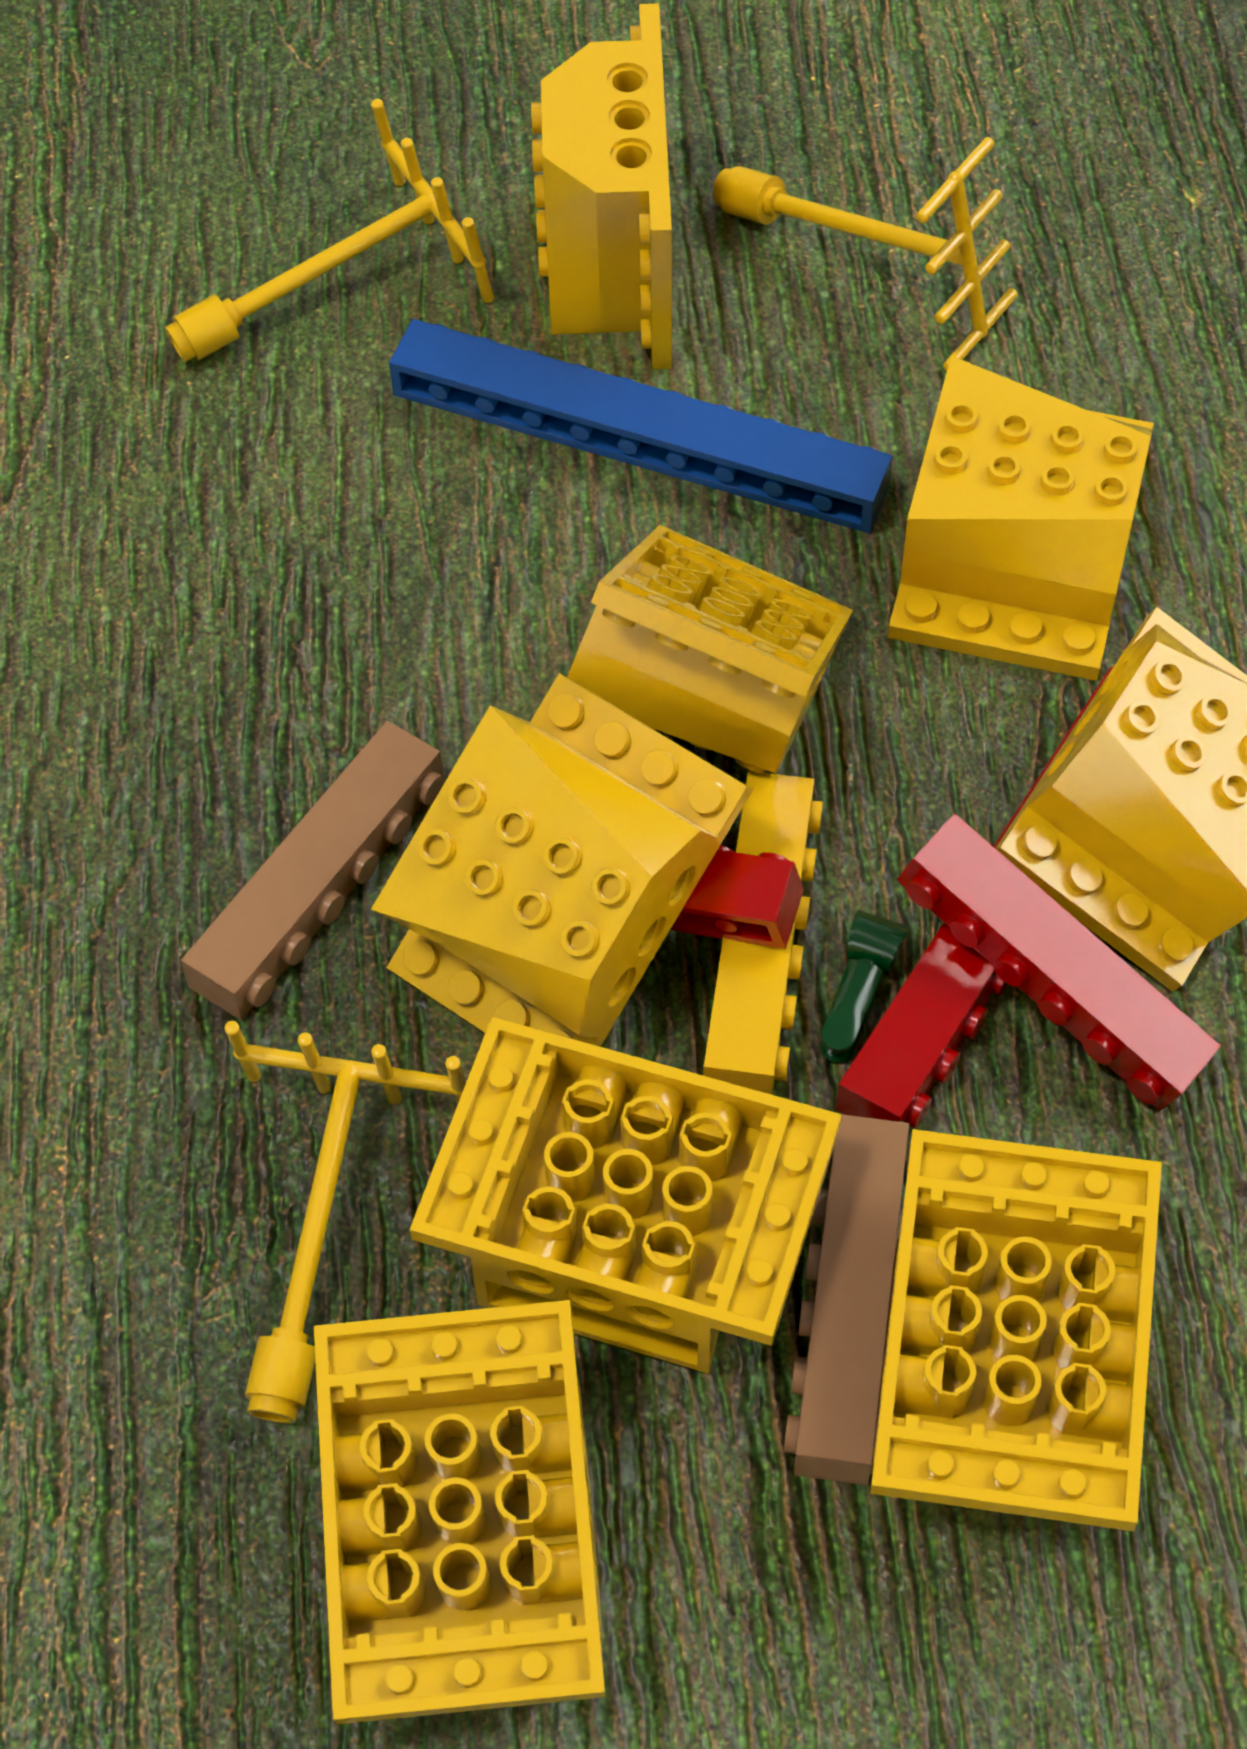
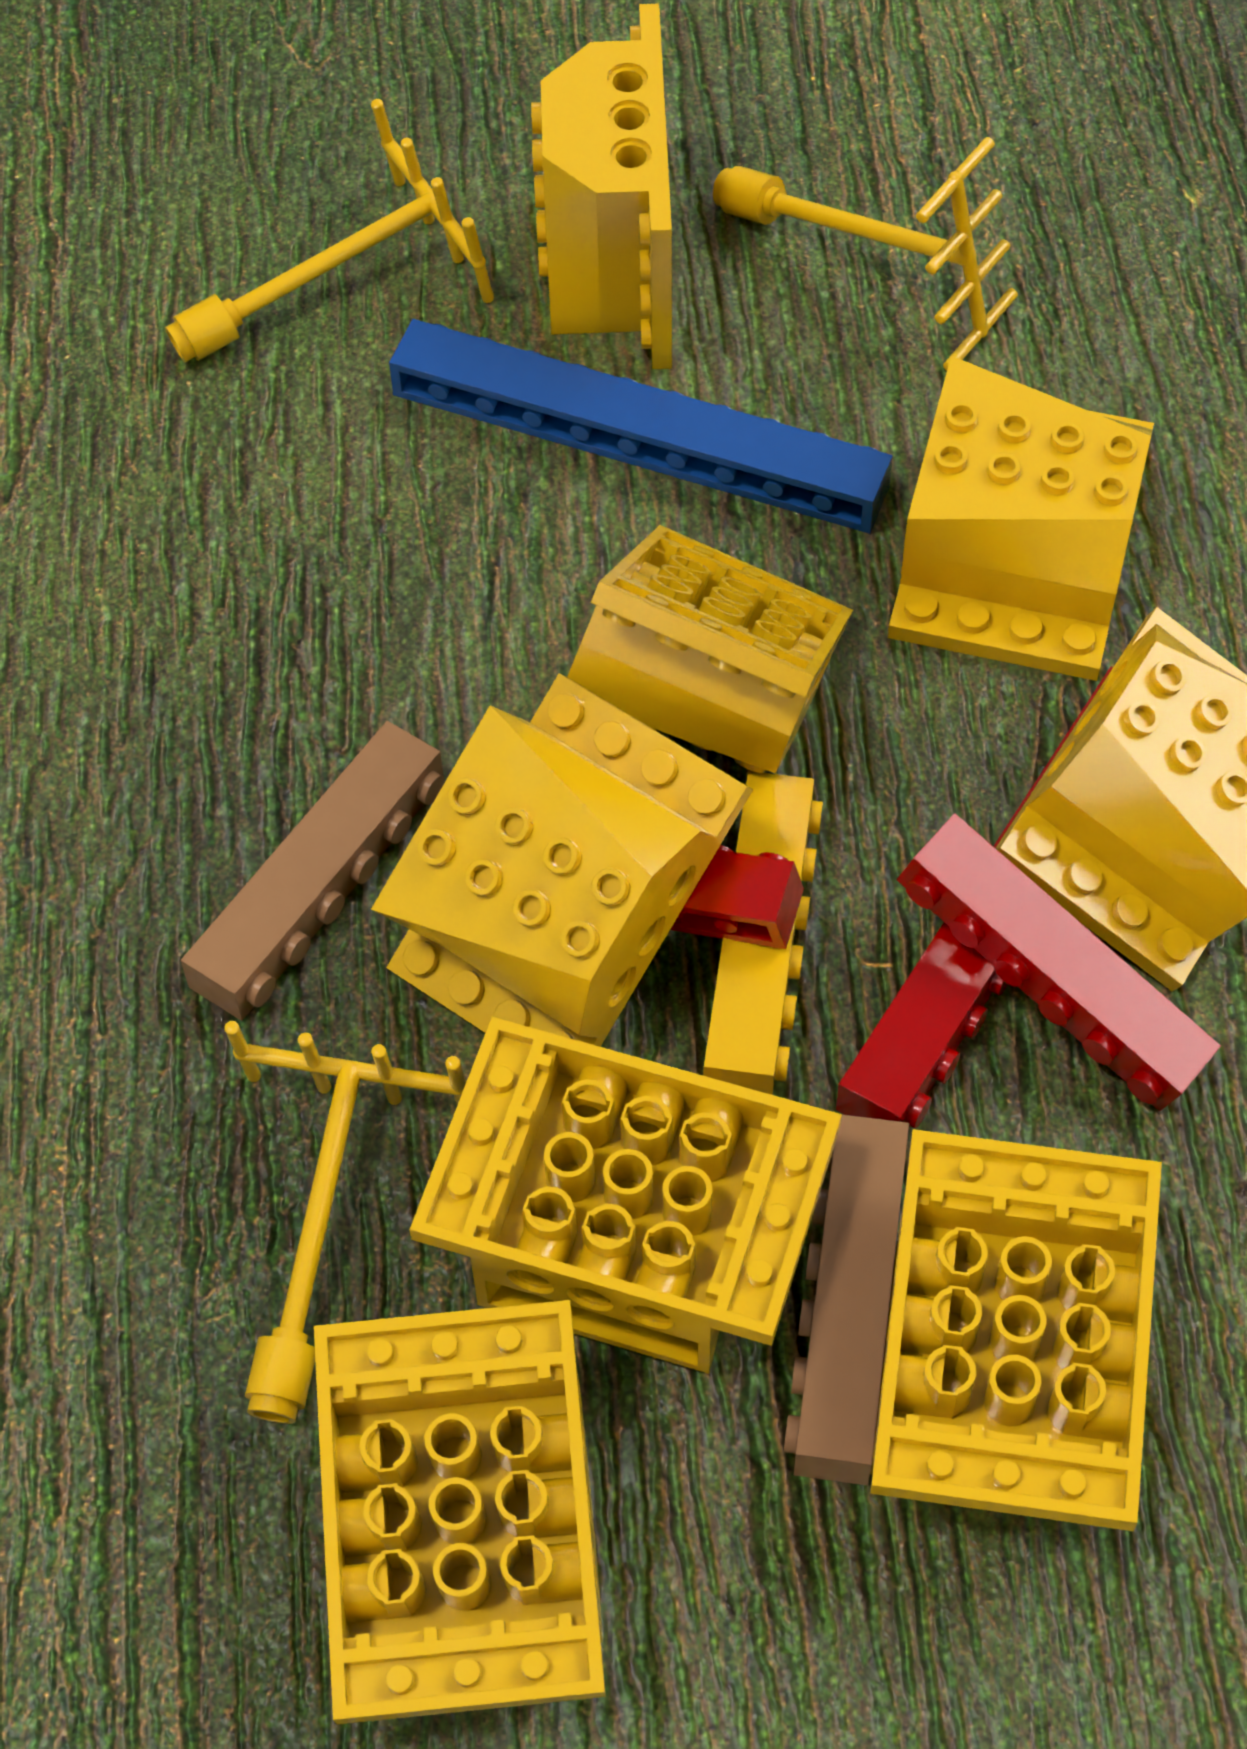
(870, 955): dark green piece -> none

